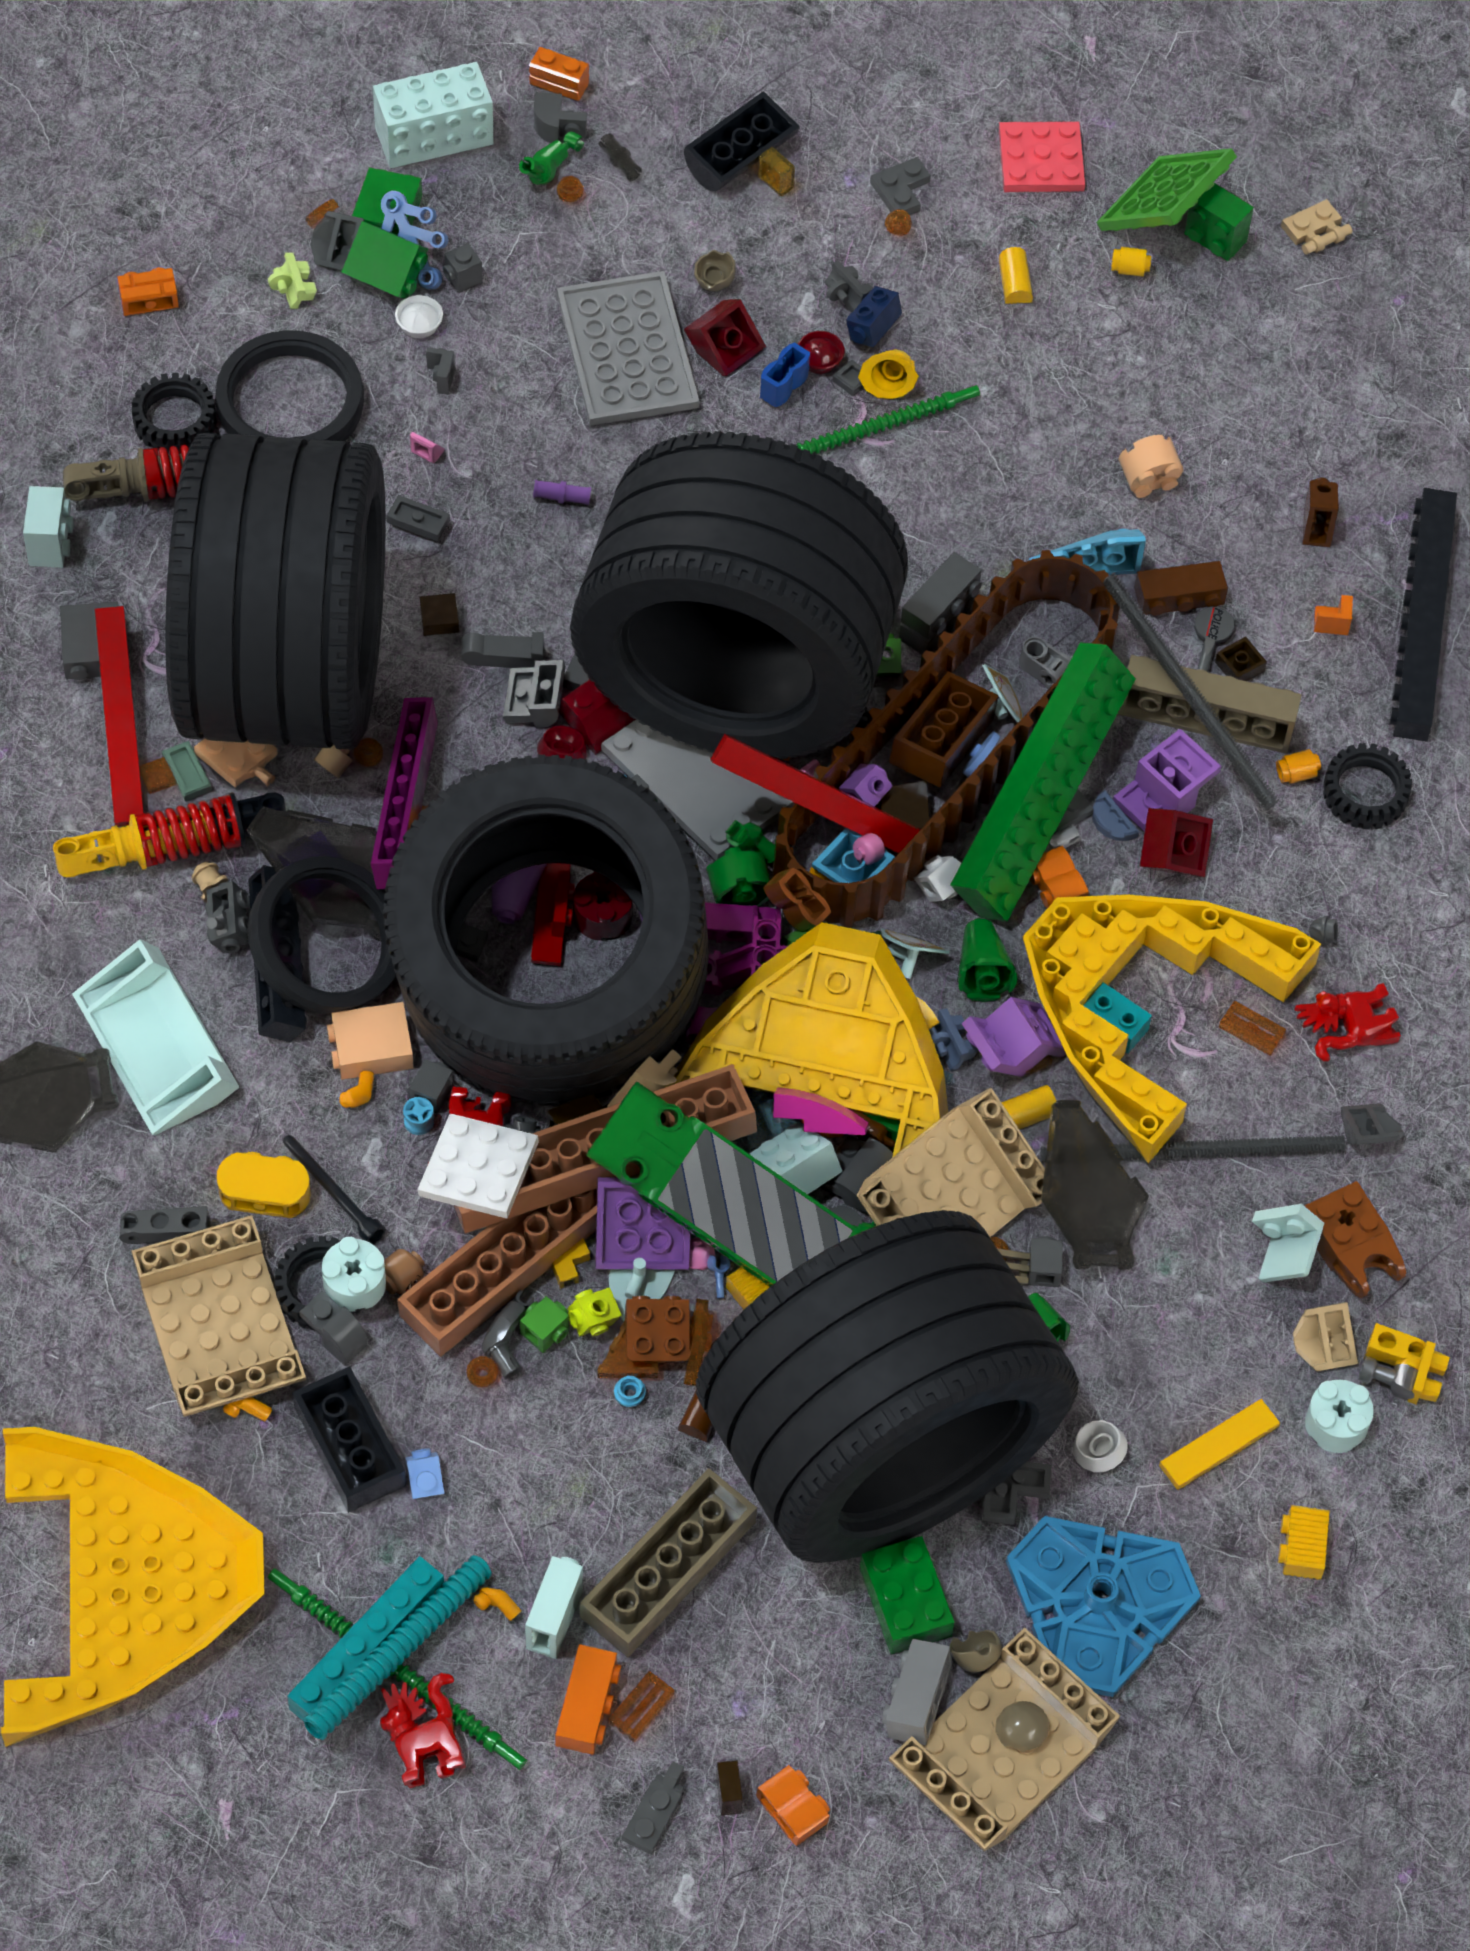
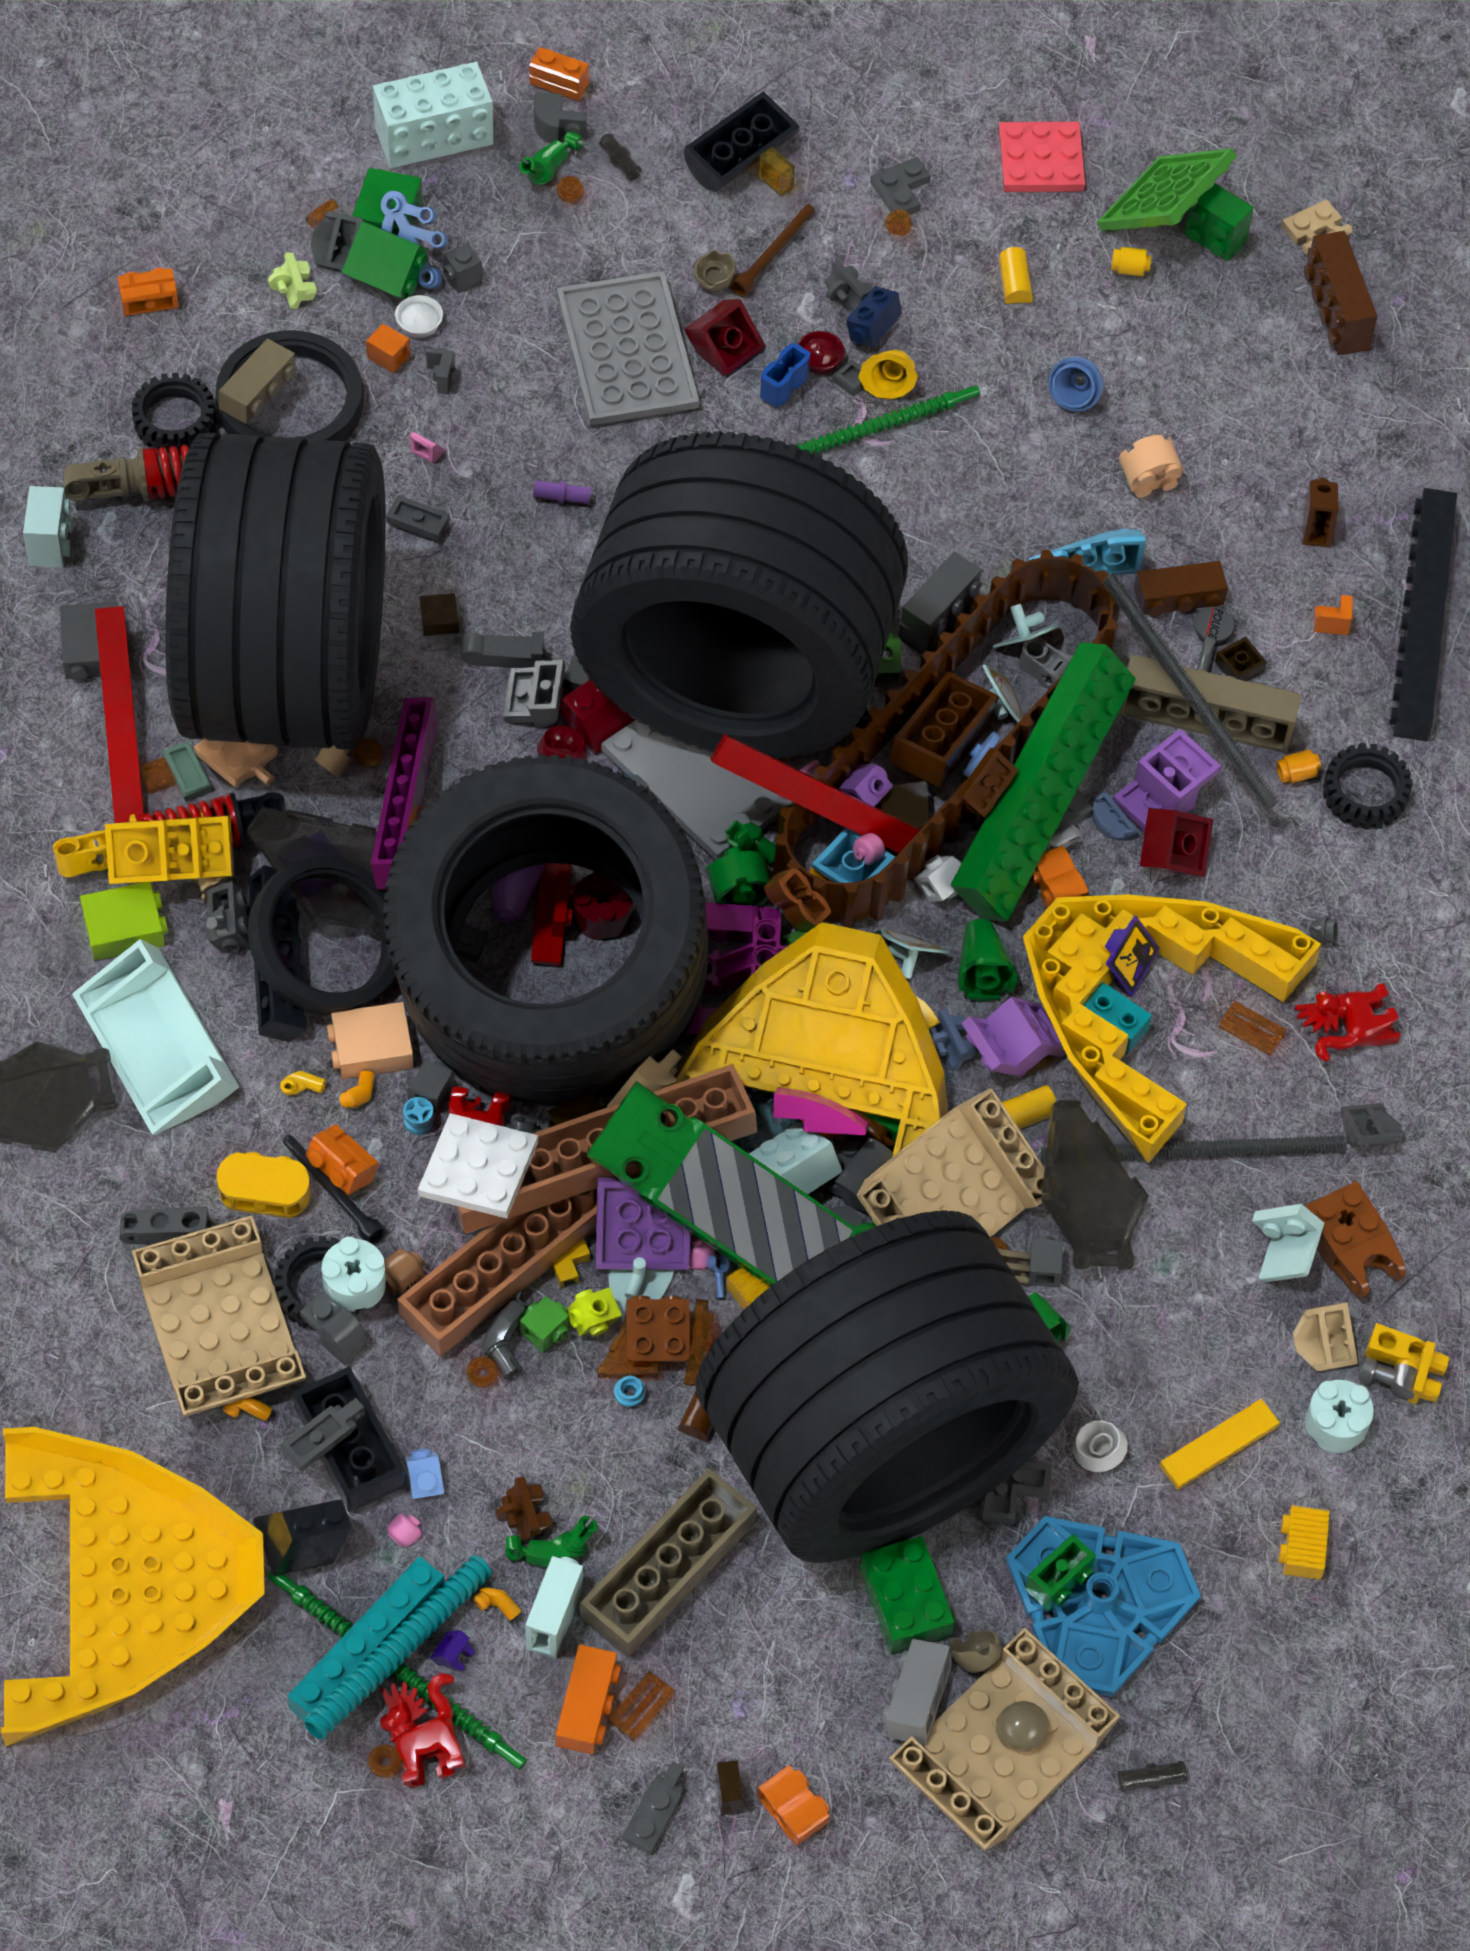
(121, 918): none -> lime brick
(169, 849): none -> yellow slope
(257, 381): none -> dark tan brick
(301, 1081): none -> yellow arm
(304, 1536): none -> black slope
(322, 1433): none -> dark grey hinge
(342, 1159): none -> orange brick
(380, 1752): none -> clear orange plate
(388, 348): none -> orange panel
(404, 1529): none -> bright pink piece
(449, 1649): none -> dark purple tile
(520, 1512): none -> reddish brown hips
(539, 1552): none -> green arm
(743, 282): none -> reddish brown piece
(987, 783): none -> reddish brown bracket
(1024, 623): none -> light aqua shield
(1060, 1572): none -> green brick
(1067, 389): none -> medium blue piece
(1131, 954): none -> piece
(1152, 1776): none -> clear smoke pin
(1340, 293): none -> reddish brown brick

